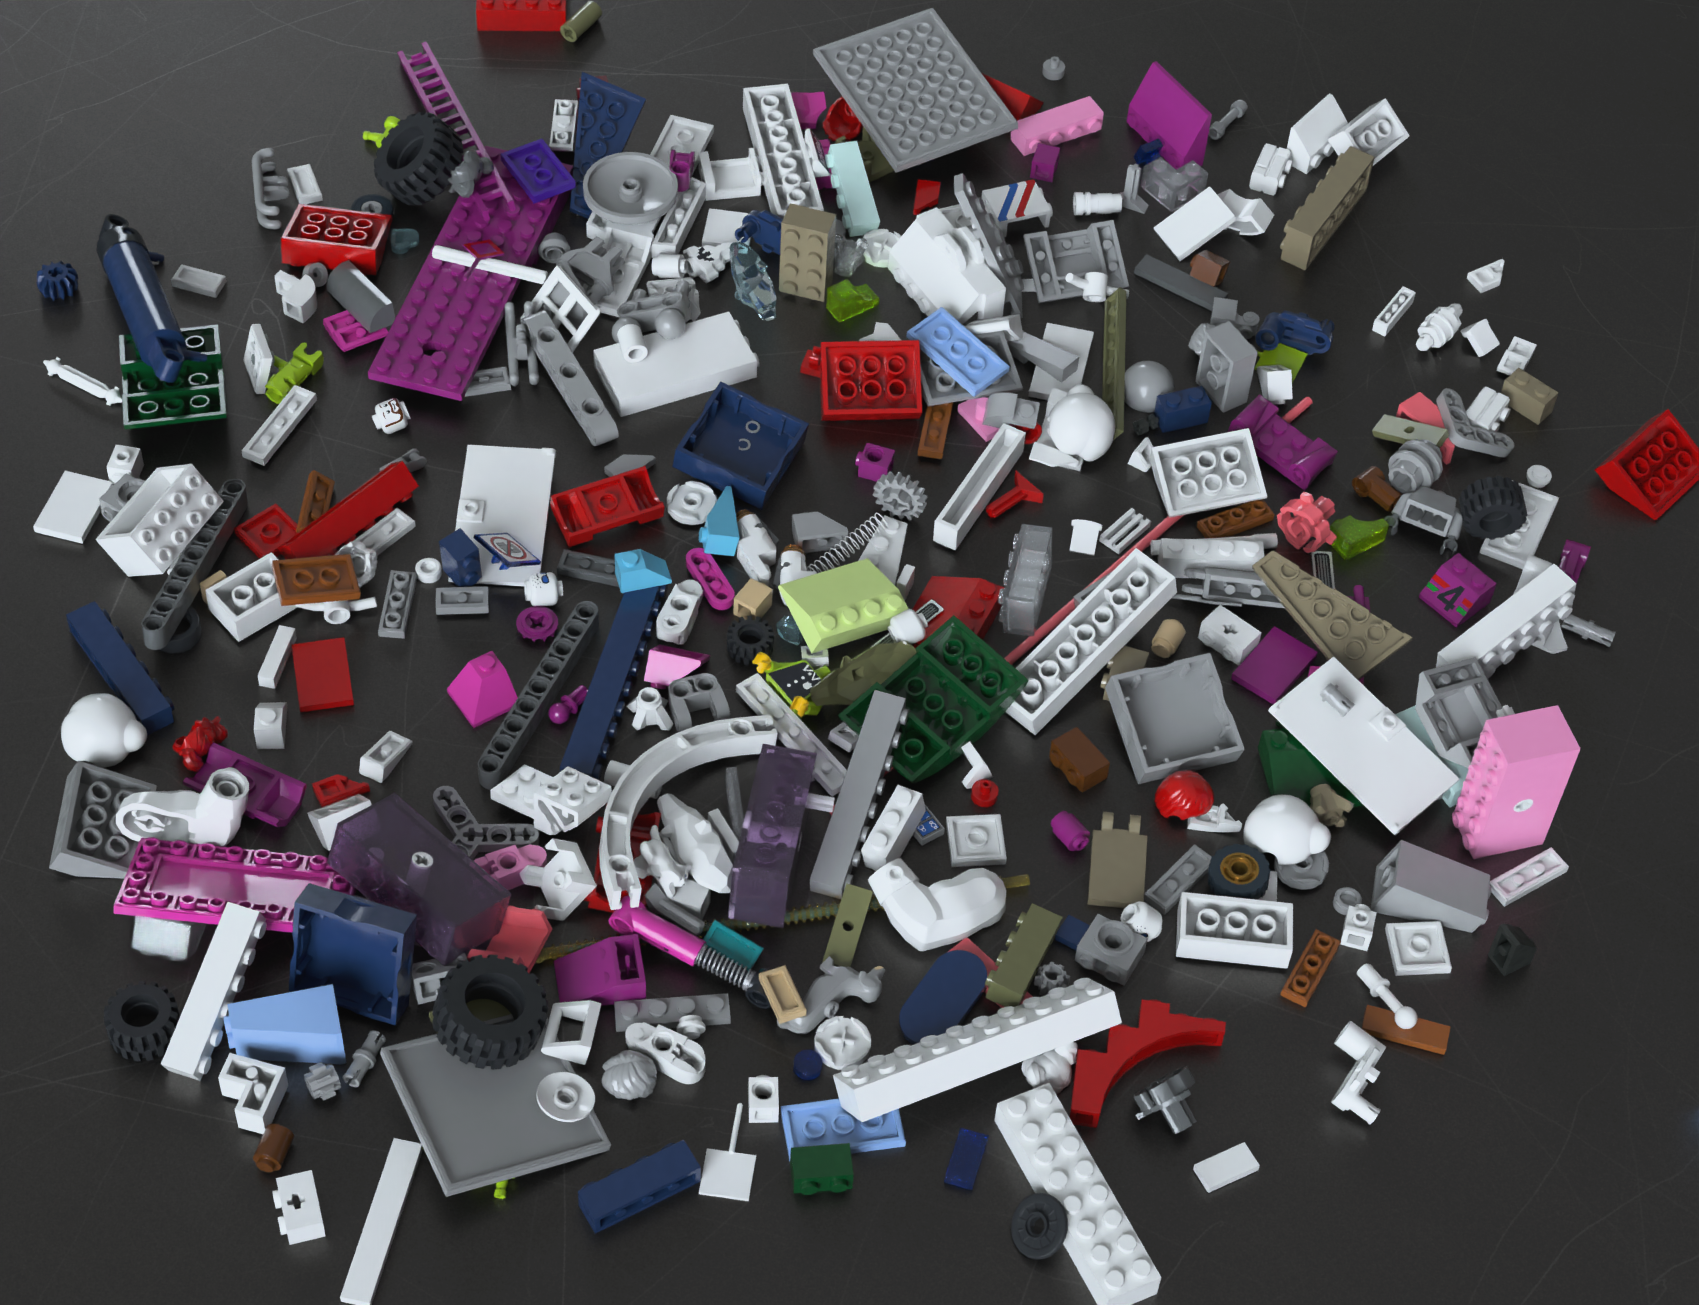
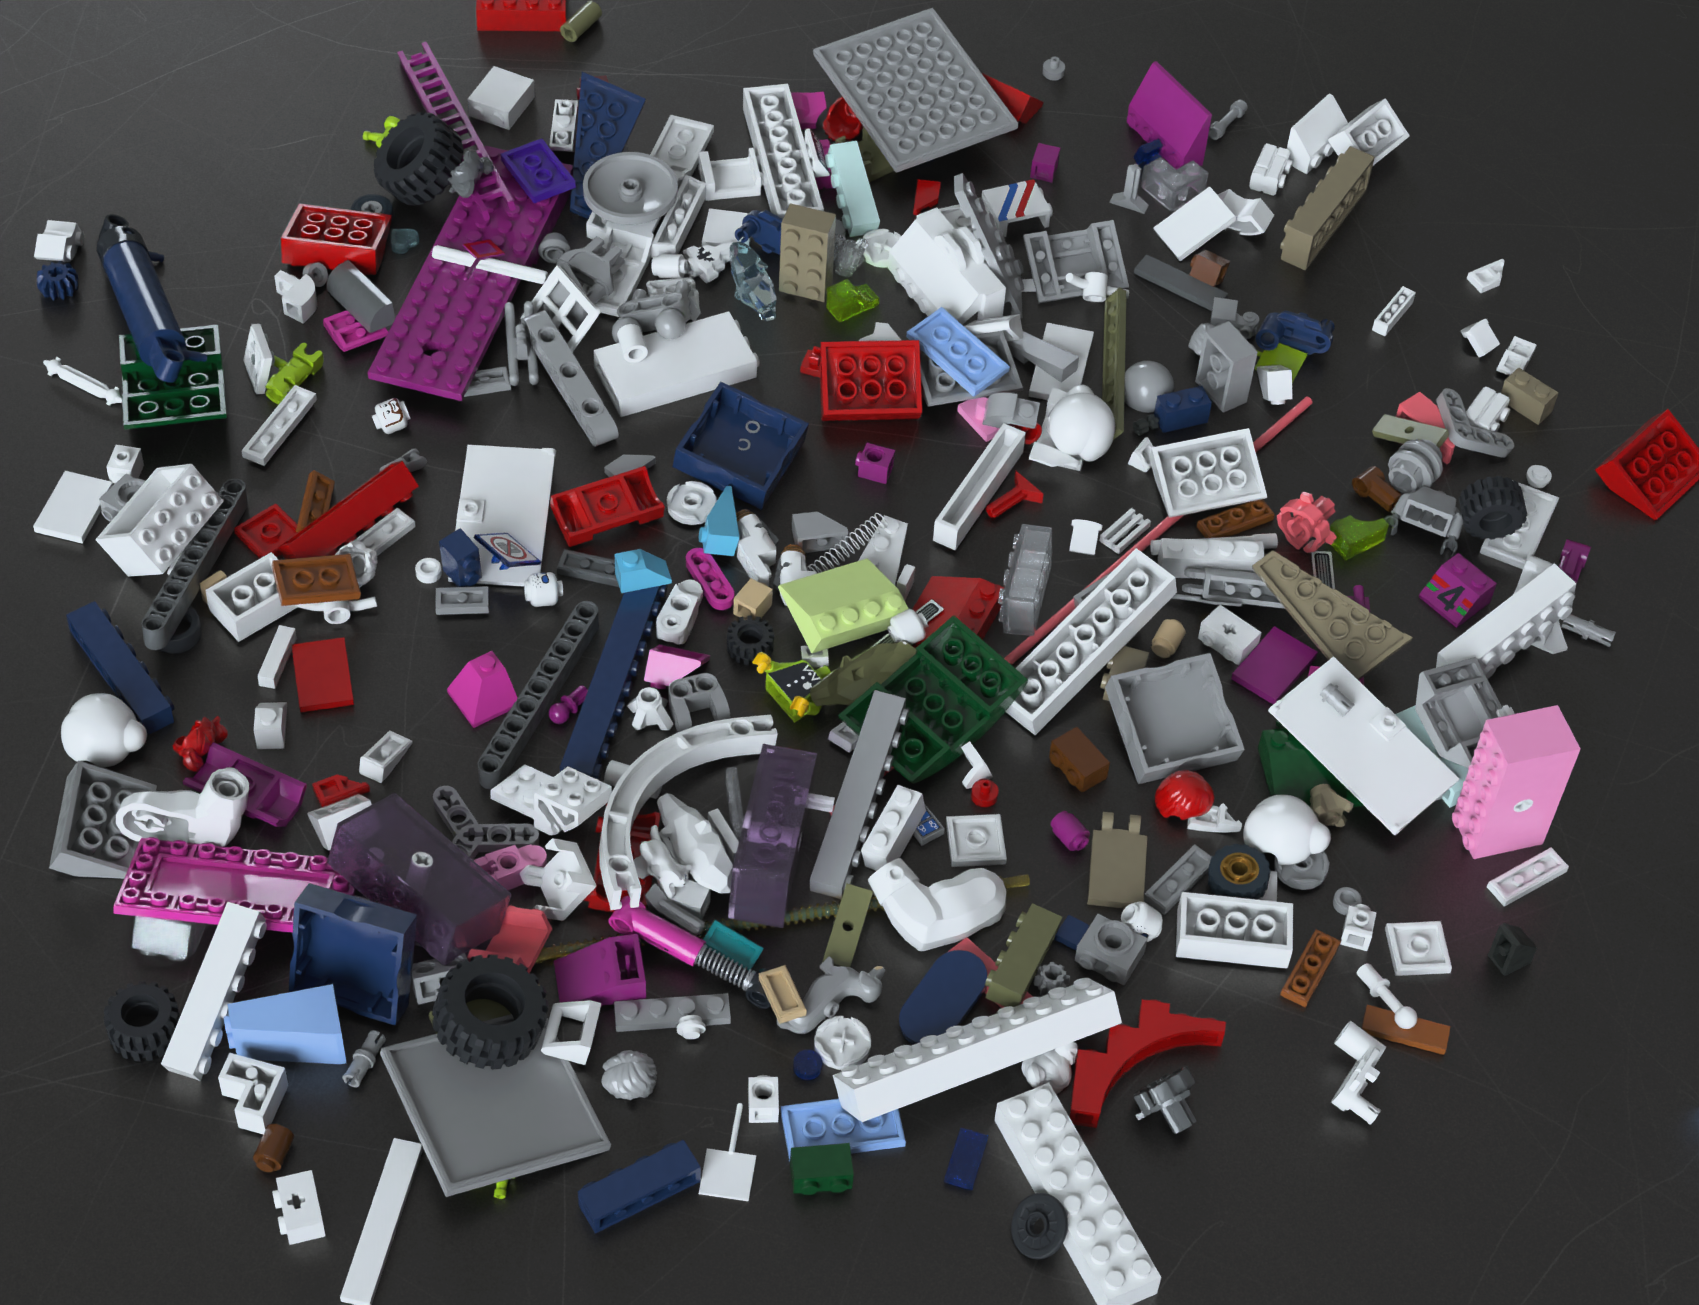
(59, 241): none -> white brick
(198, 281): white tile -> none
(267, 188): light grey piece -> none
(304, 184): white tile -> none
(322, 1081): light grey gear -> none
(397, 604): light grey tile -> none
(501, 97): none -> white brick
(536, 615): magenta gear -> none
(569, 1089): white dish -> none
(674, 1061): white piece -> none
(683, 167): magenta piece -> none
(788, 630): clear light blue tile -> none
(792, 731): white plate -> none
(900, 495): light grey gear -> none
(935, 430): dark orange plate -> none
(1057, 125): bright pink brick -> none
(1096, 203): white axle -> none
(1226, 1167): white tile -> none
(1283, 444): magenta piece -> none
(1430, 888): light grey slope -> none
(1439, 327): white piece -> none

